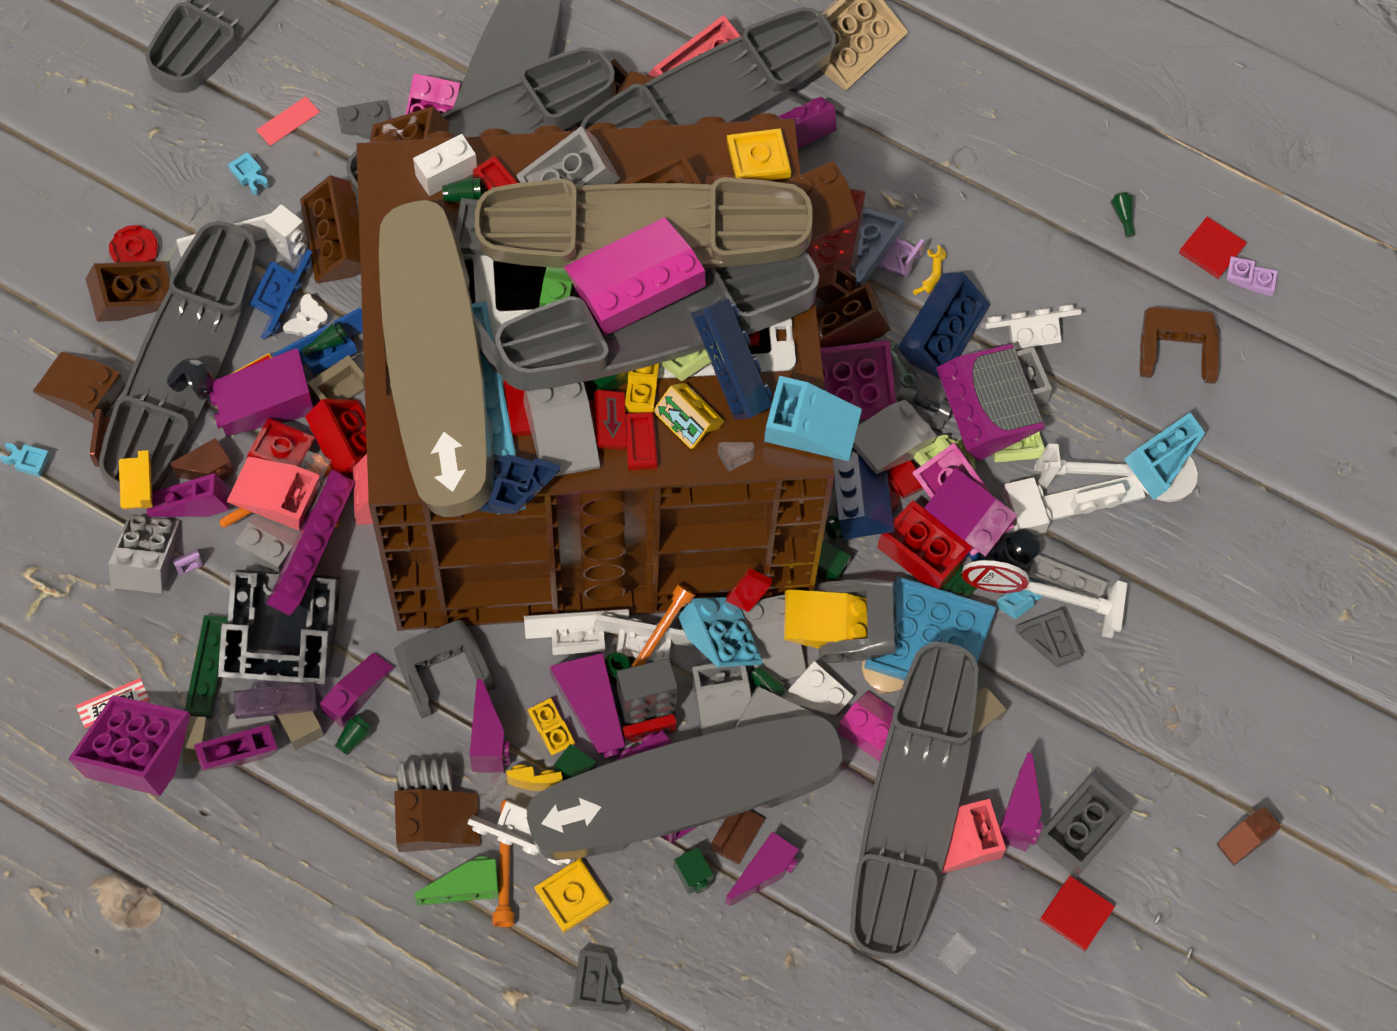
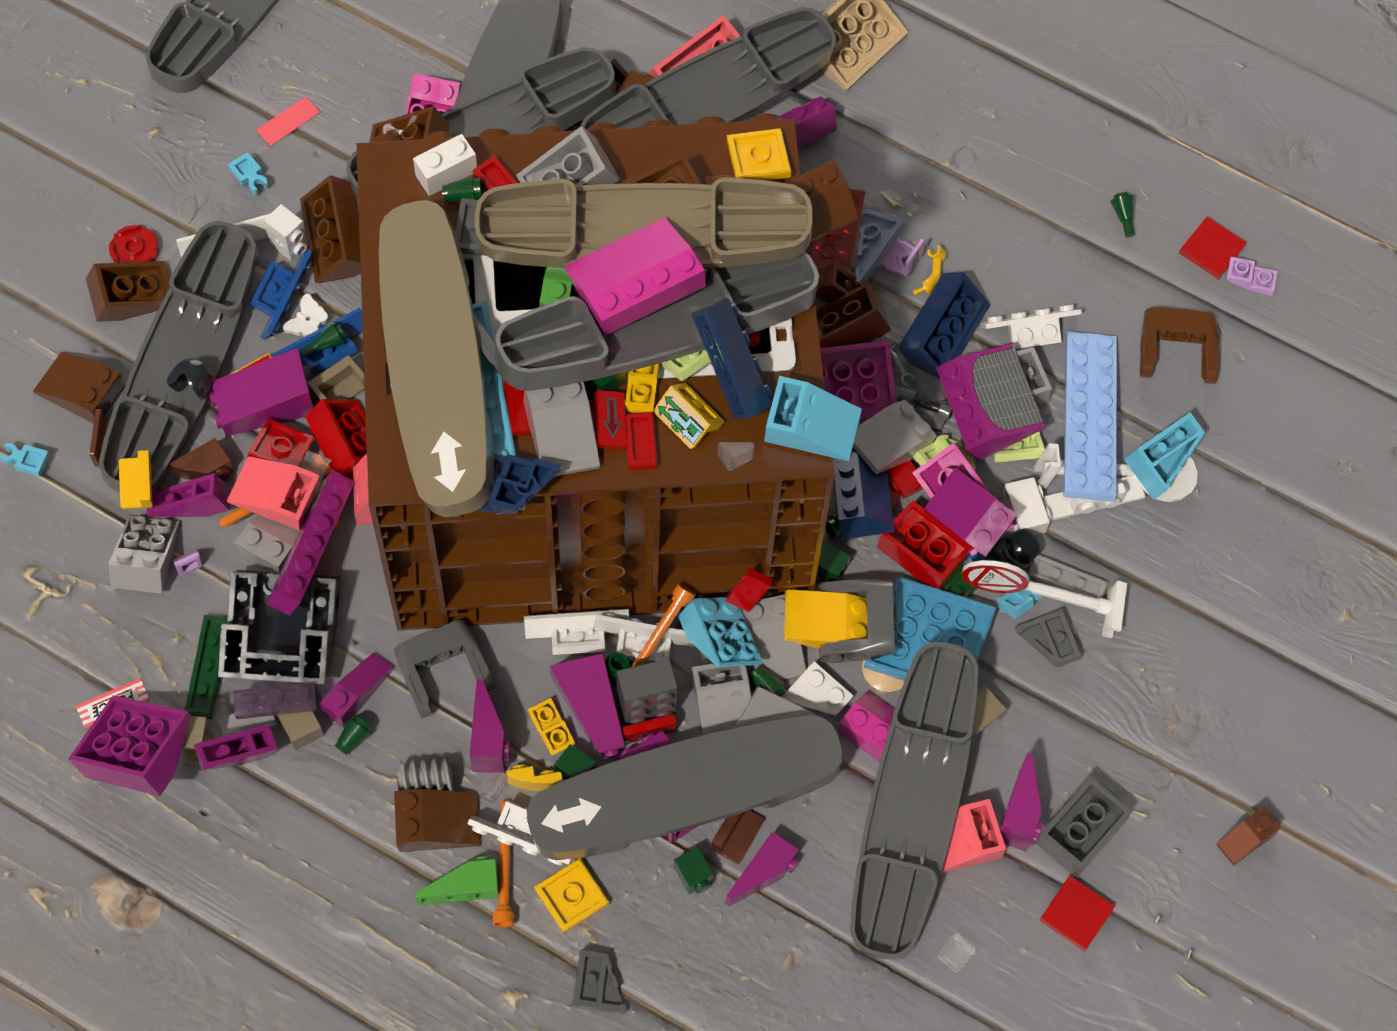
(360, 118): dark grey wing -> none
(1090, 417): none -> light blue plate

